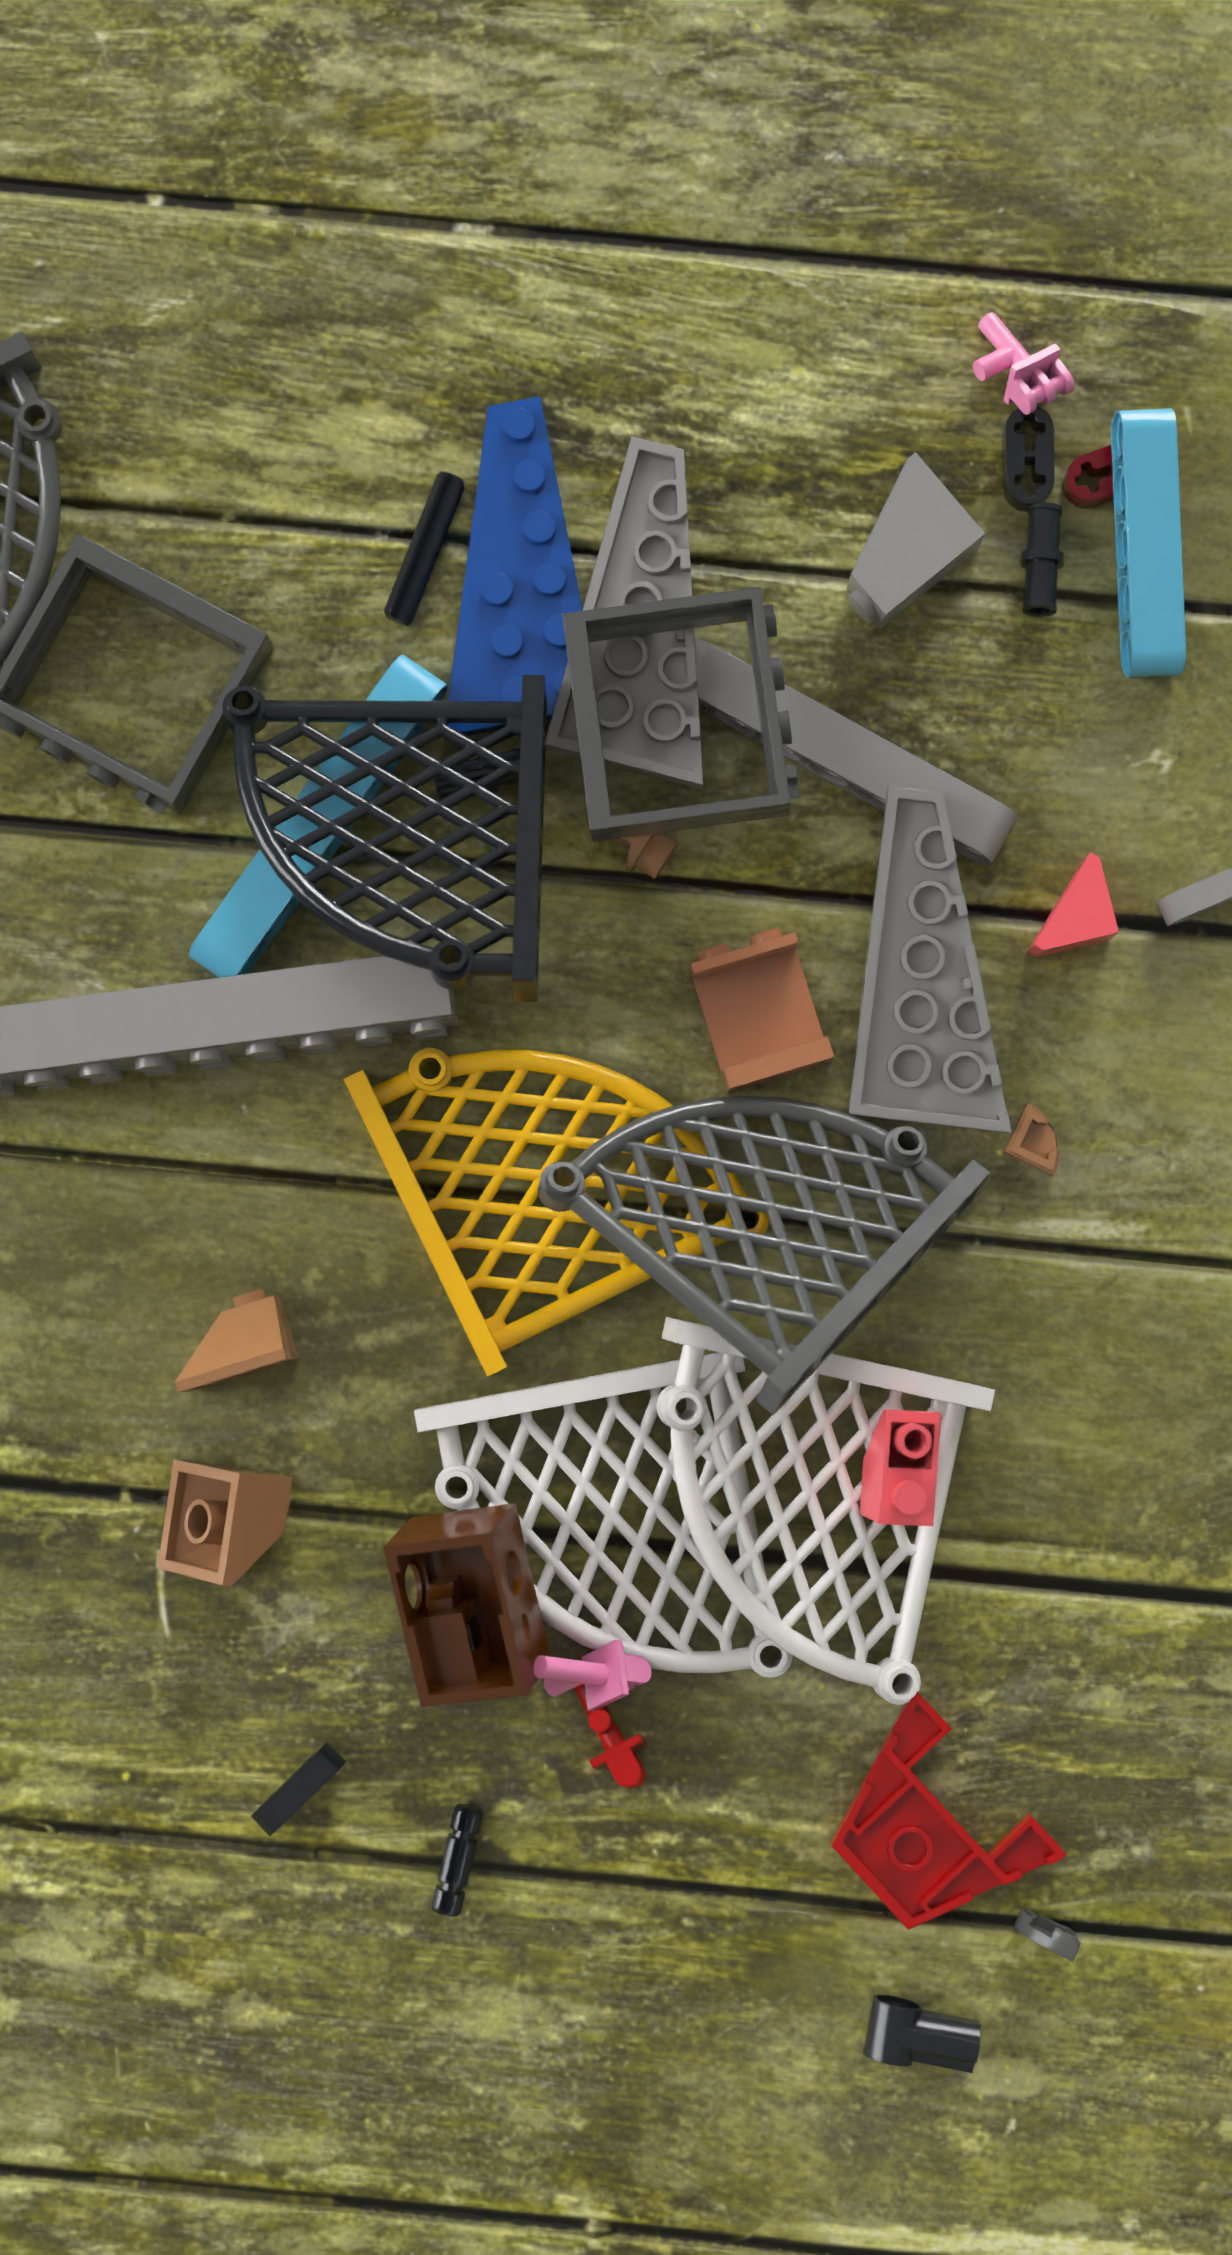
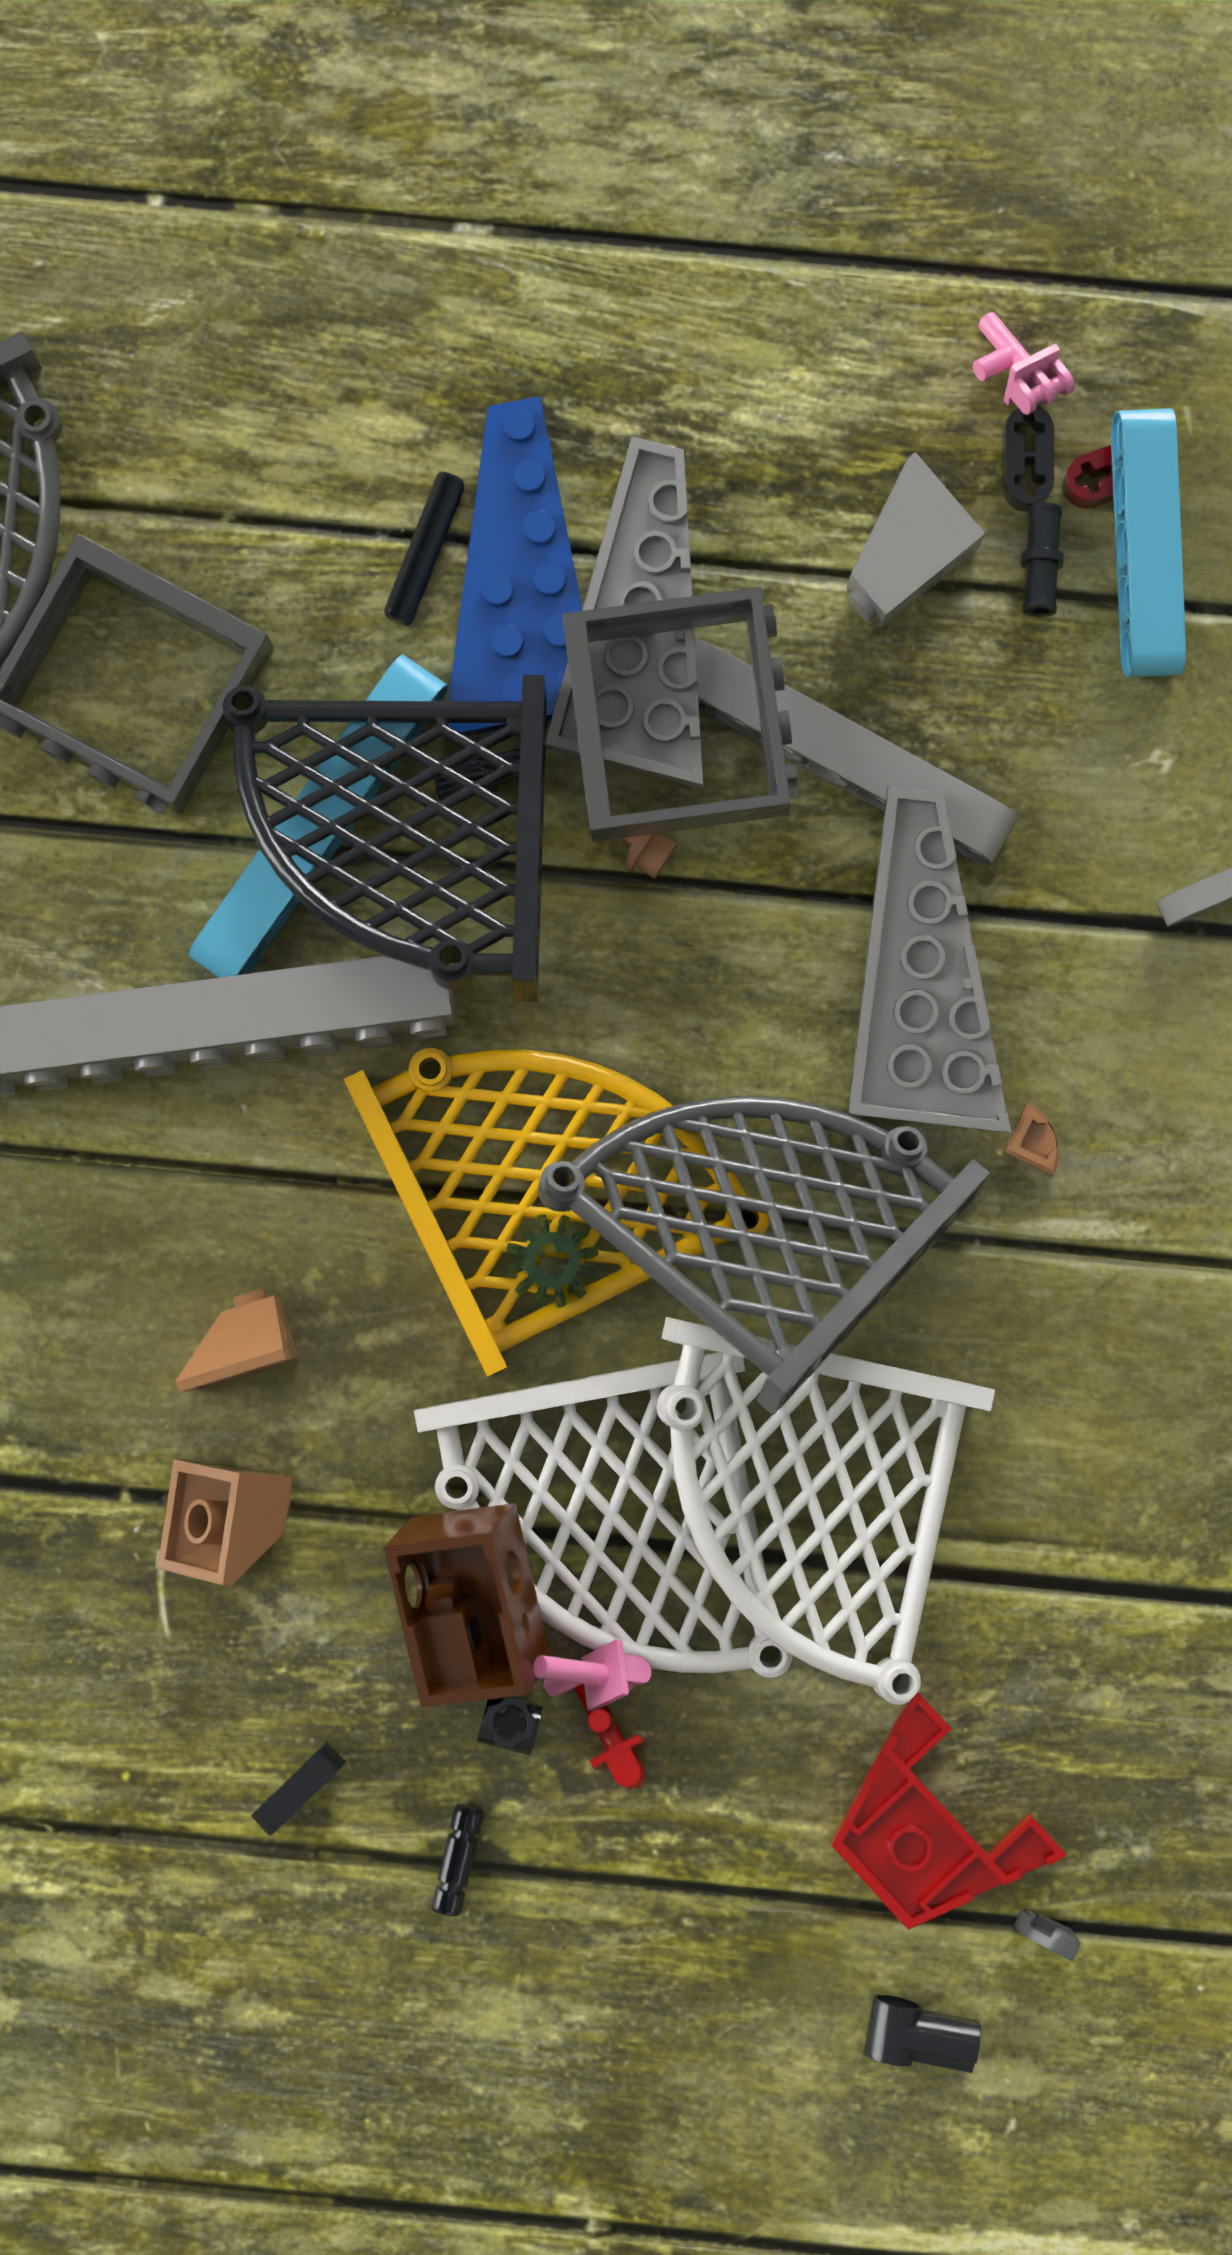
(510, 1724): none -> black piece
(562, 1245): none -> clear green gear
(759, 1010): nougat panel -> none
(901, 1469): coral slope -> none
(1080, 915): coral slope -> none

